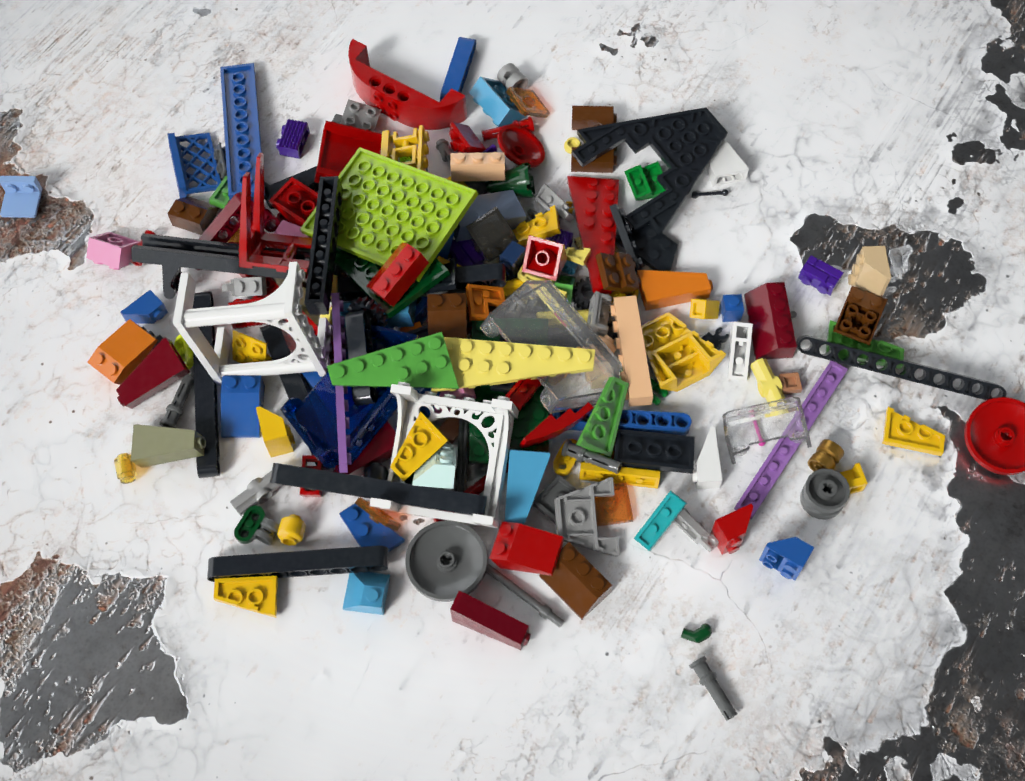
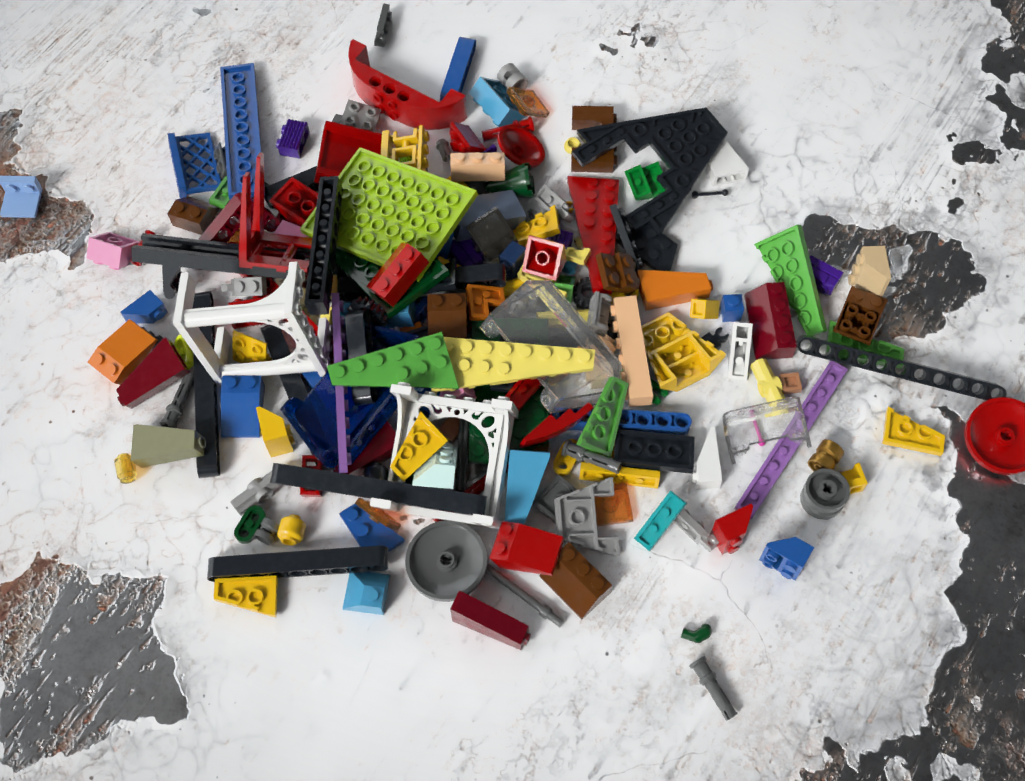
(383, 26): none -> dark grey hinge
(790, 263): none -> bright green wing

